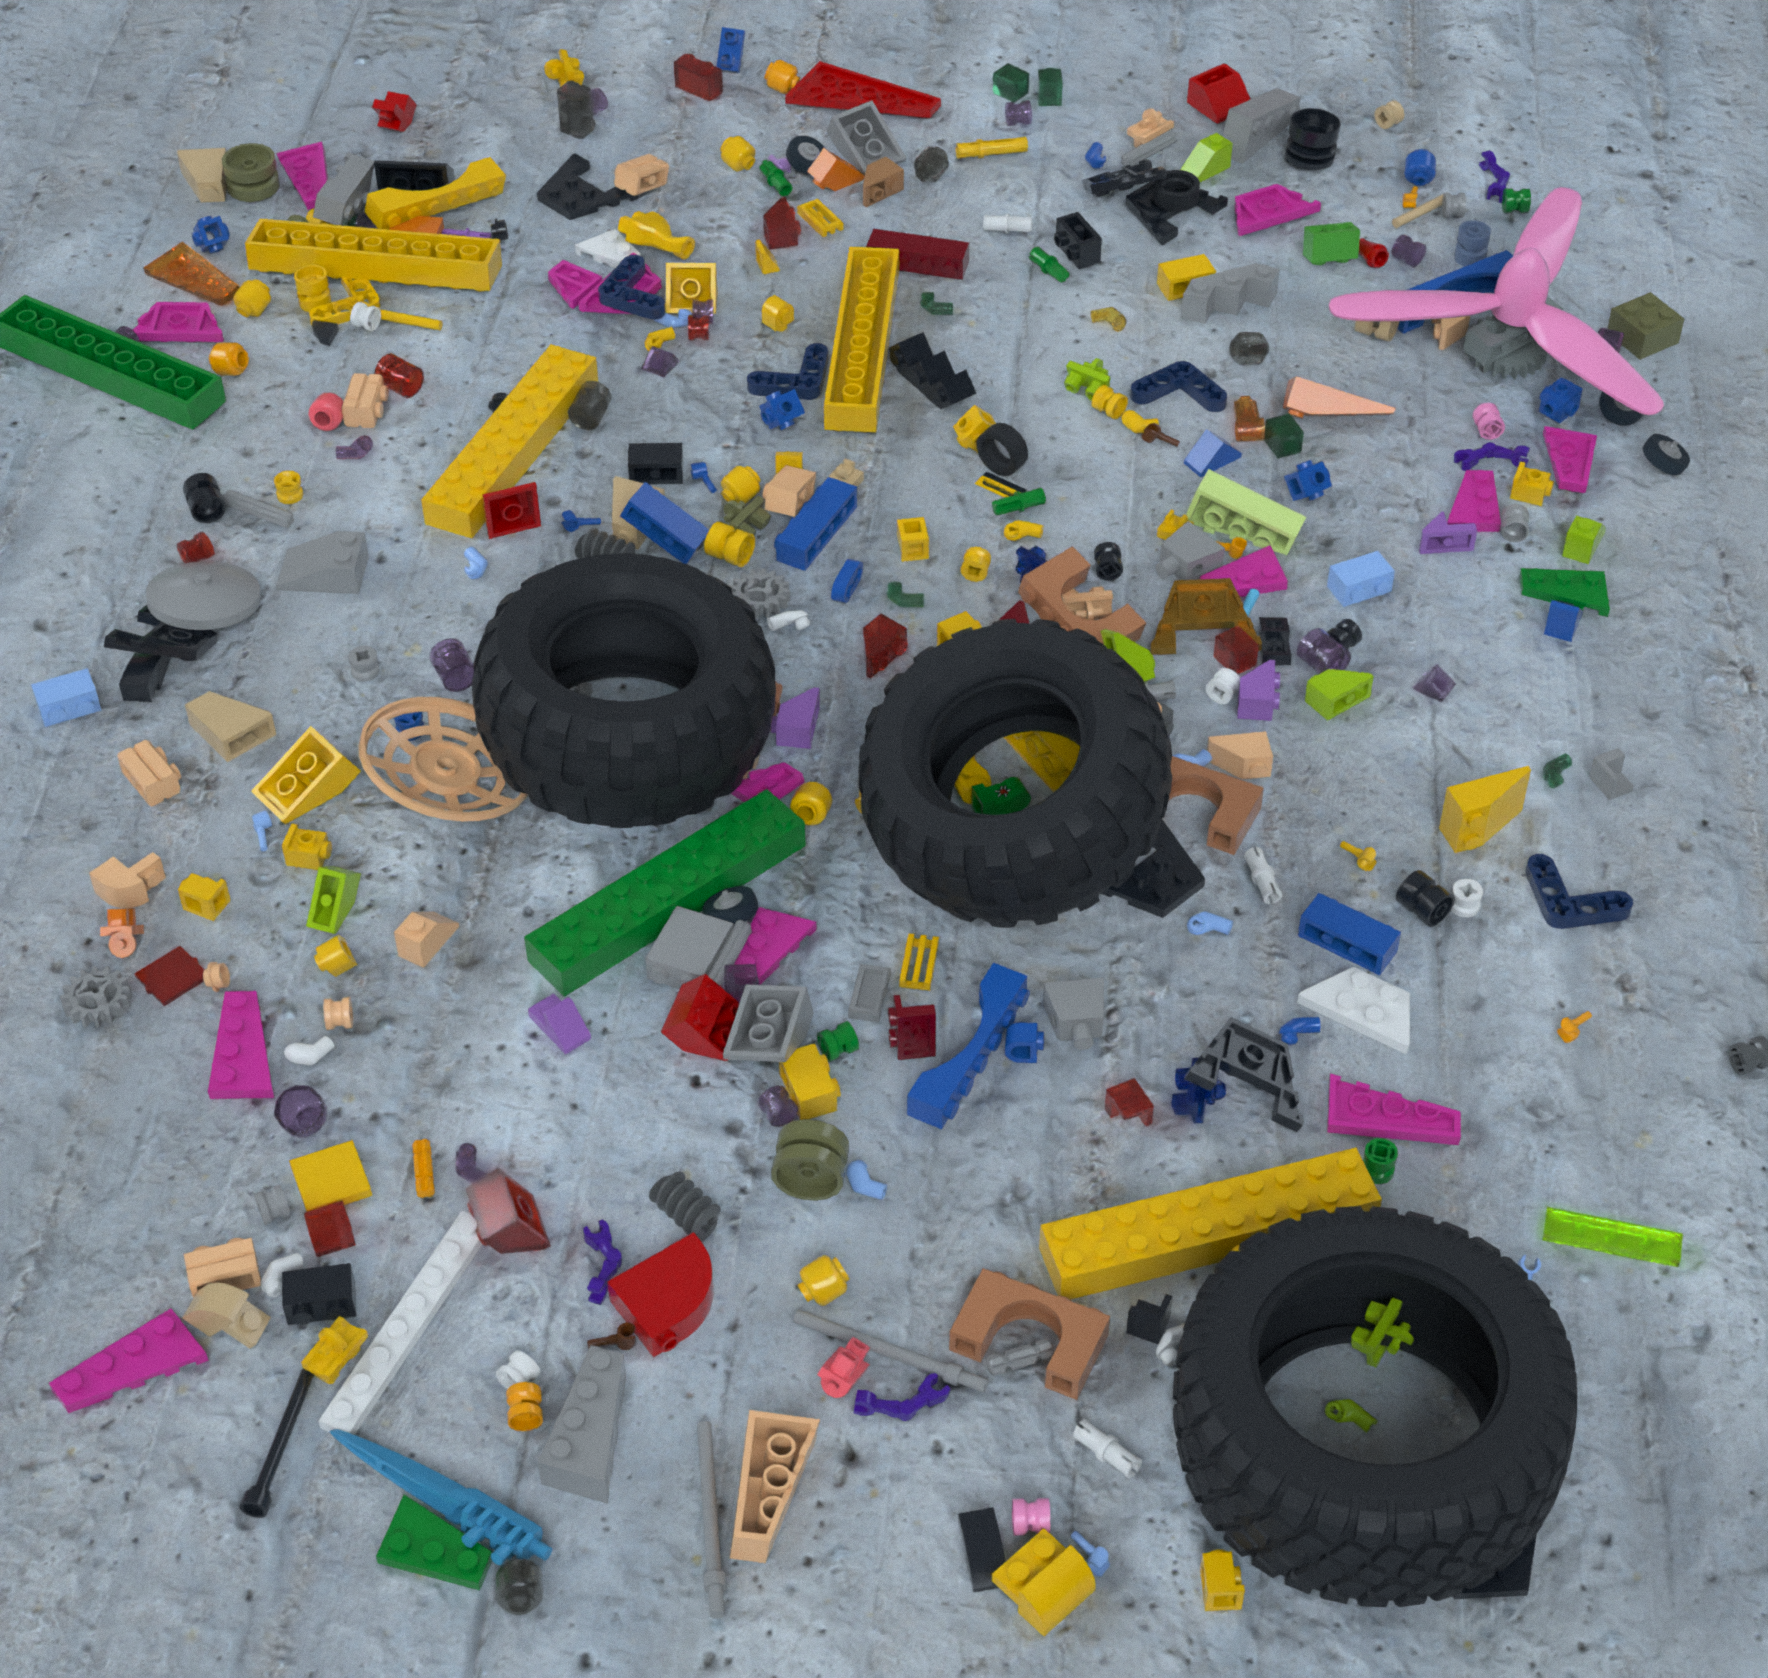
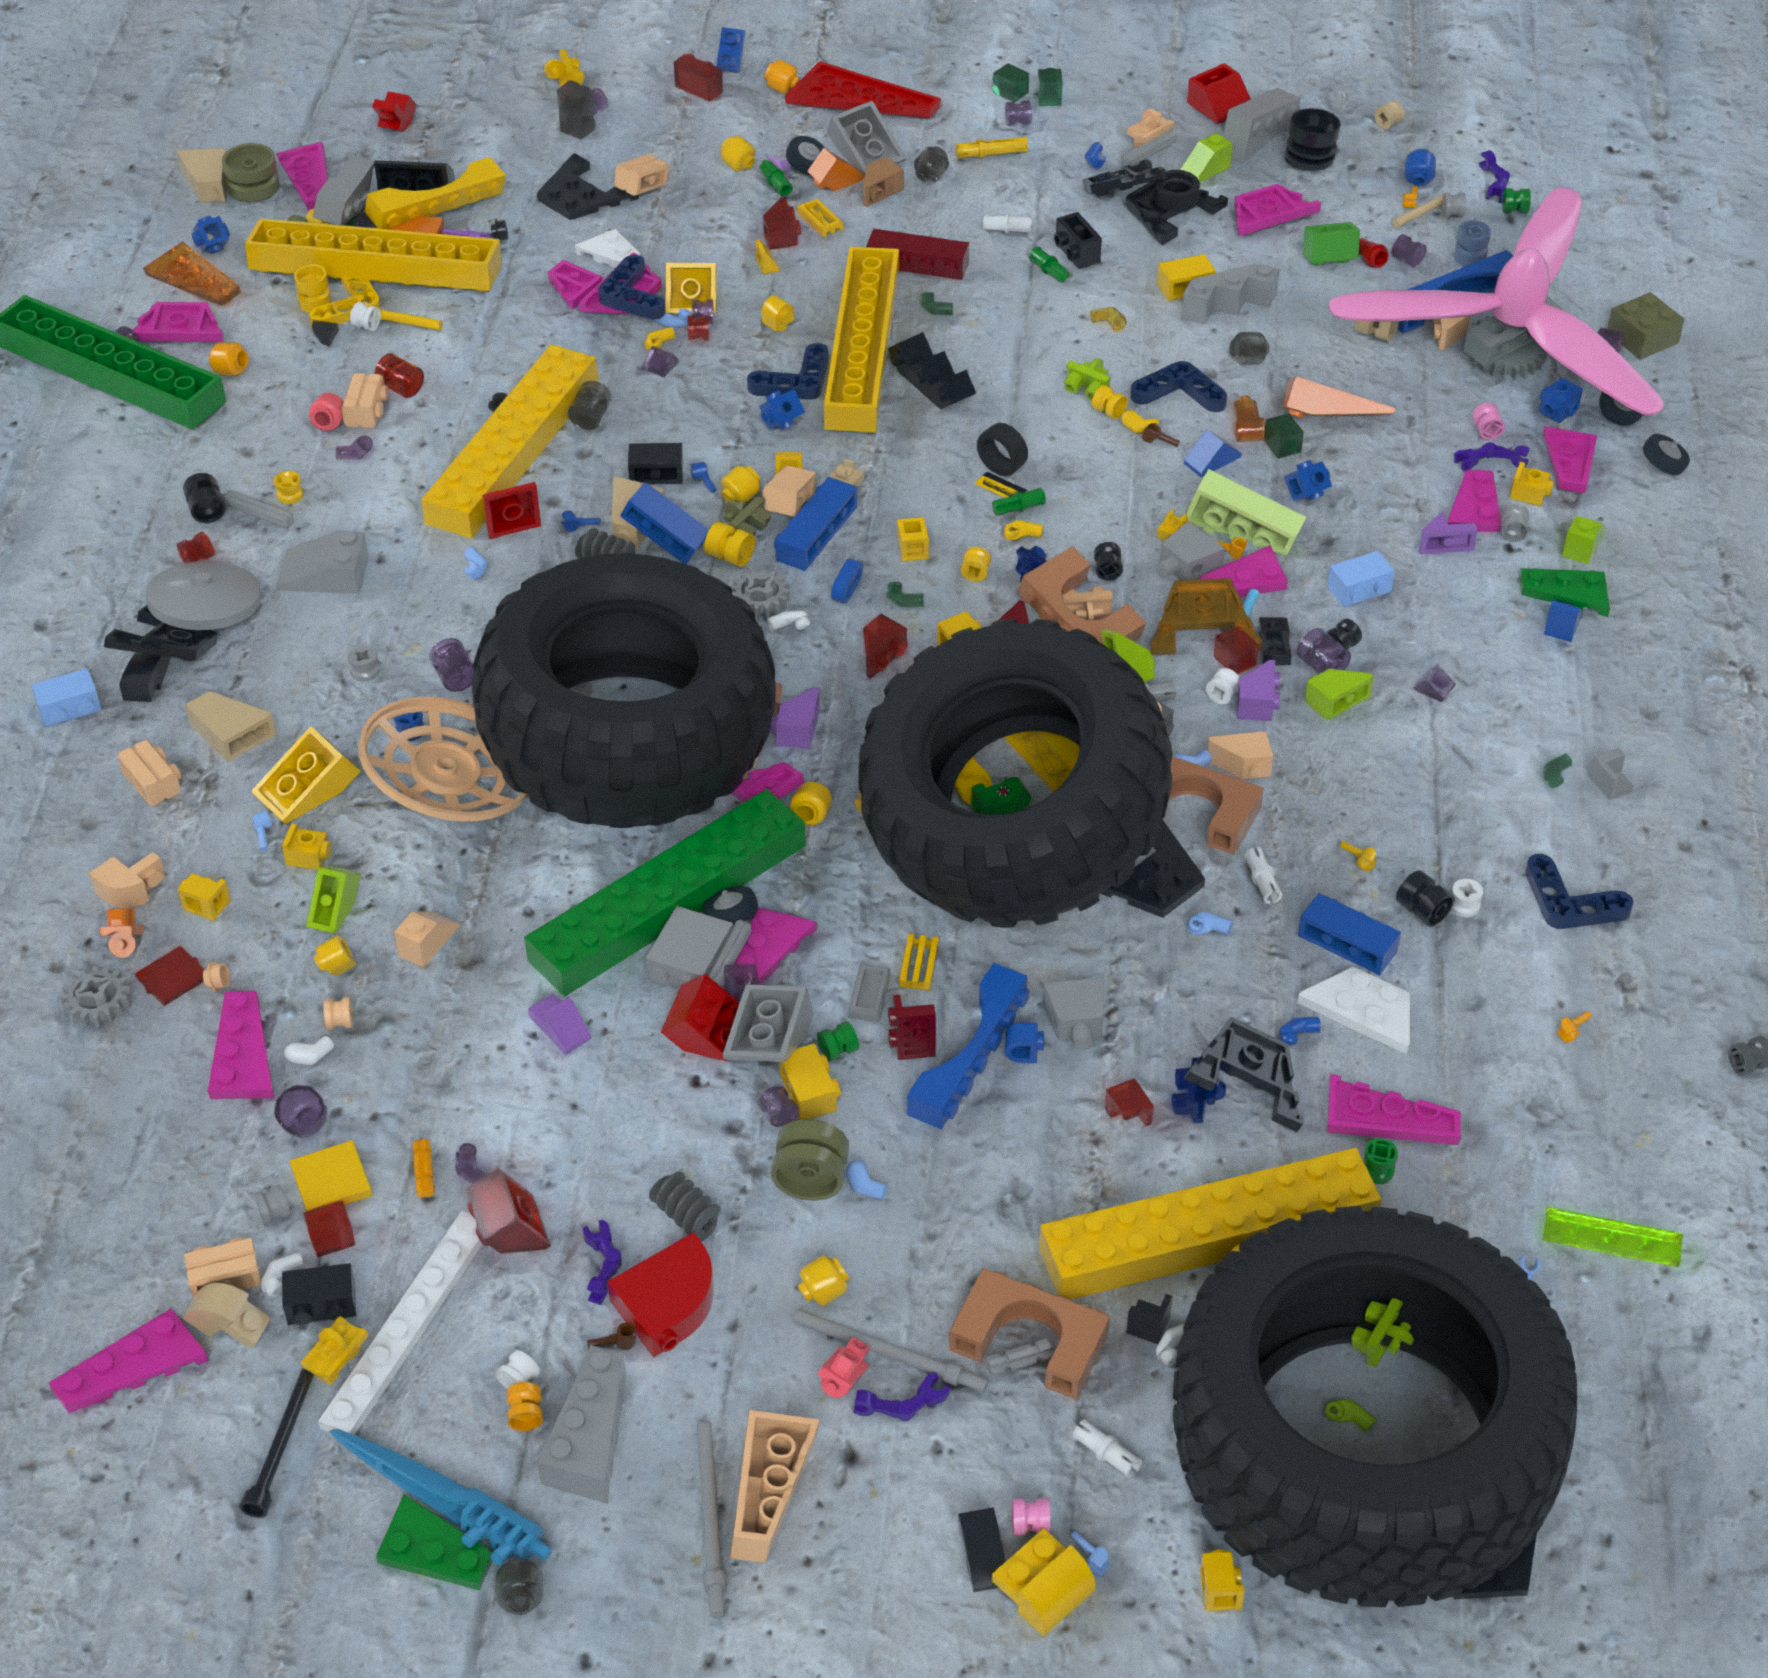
(252, 298): yellow head -> none
(654, 231): yellow hips -> none
(971, 426): yellow brick -> none
(1482, 808): yellow slope -> none

